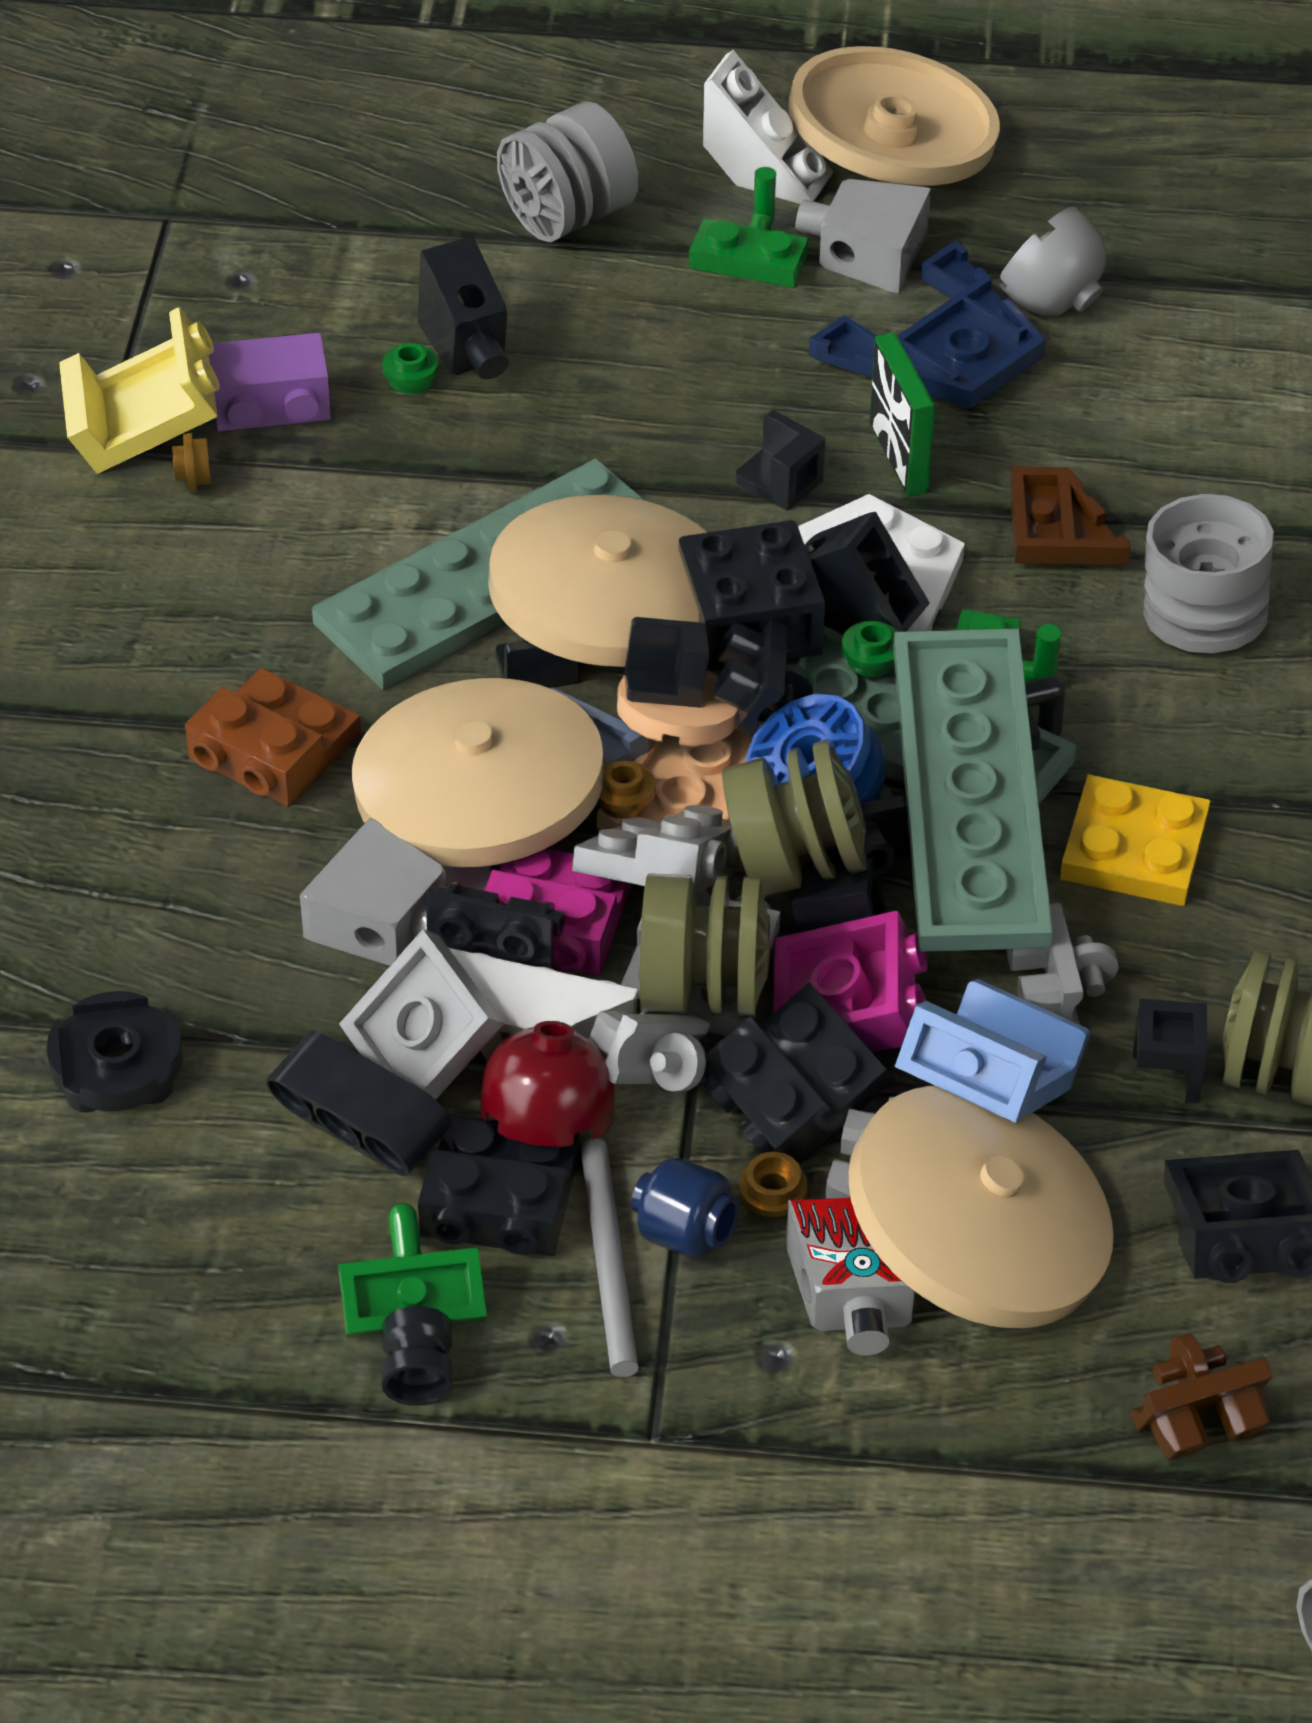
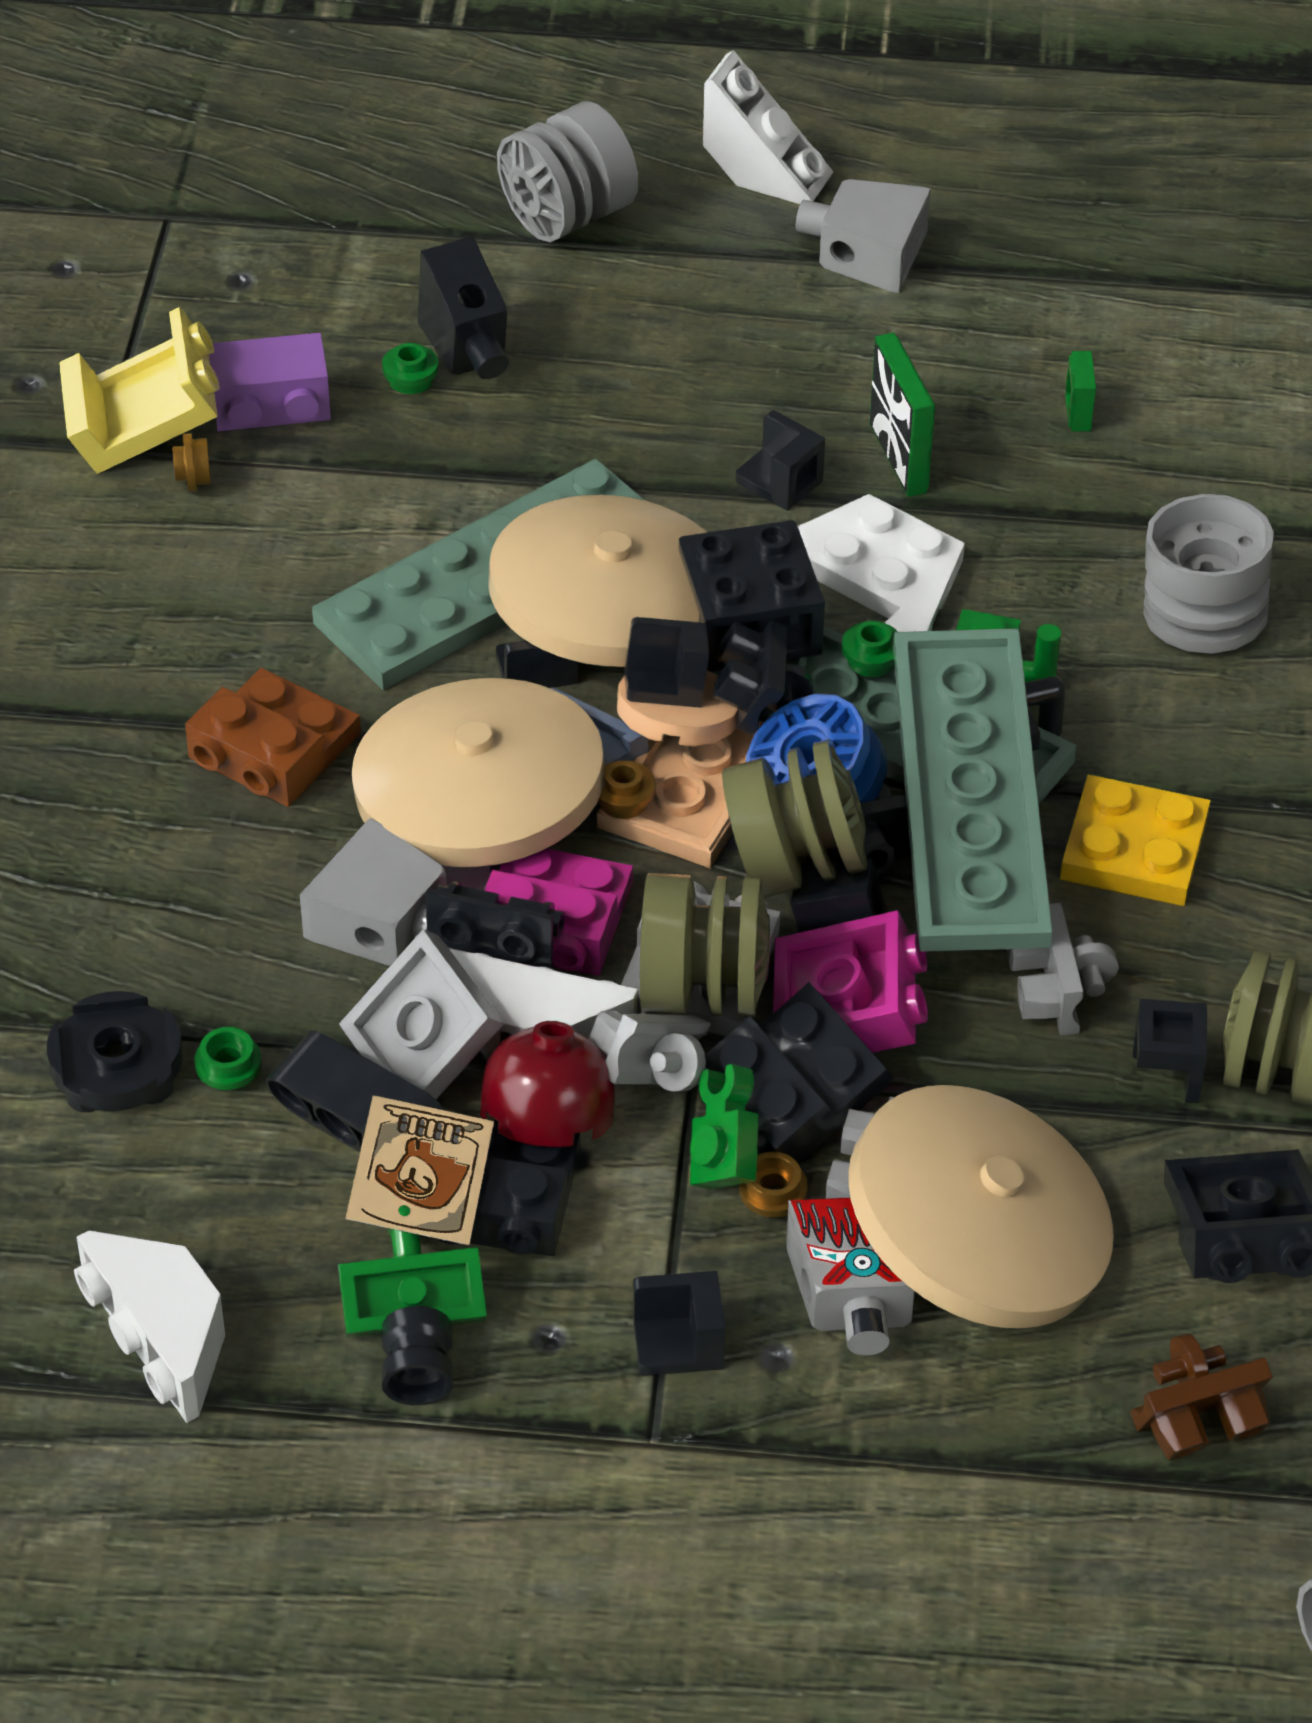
(159, 1309): none -> white slope
(229, 1046): none -> green plate
(420, 1161): none -> tan sticker
(609, 1258): light grey bar -> none
(678, 1323): none -> black panel
(685, 844): light grey plate -> none
(685, 1208): dark blue head -> none
(727, 1137): none -> green plate
(753, 249): green plate -> none
(864, 576): black torso -> none
(893, 116): tan dish -> none
(959, 348): dark blue wing -> none
(994, 1050): medium blue panel -> none
(1058, 268): light grey cylinder -> none
(1059, 521): reddish brown wing -> none
(1080, 391): none -> green tile

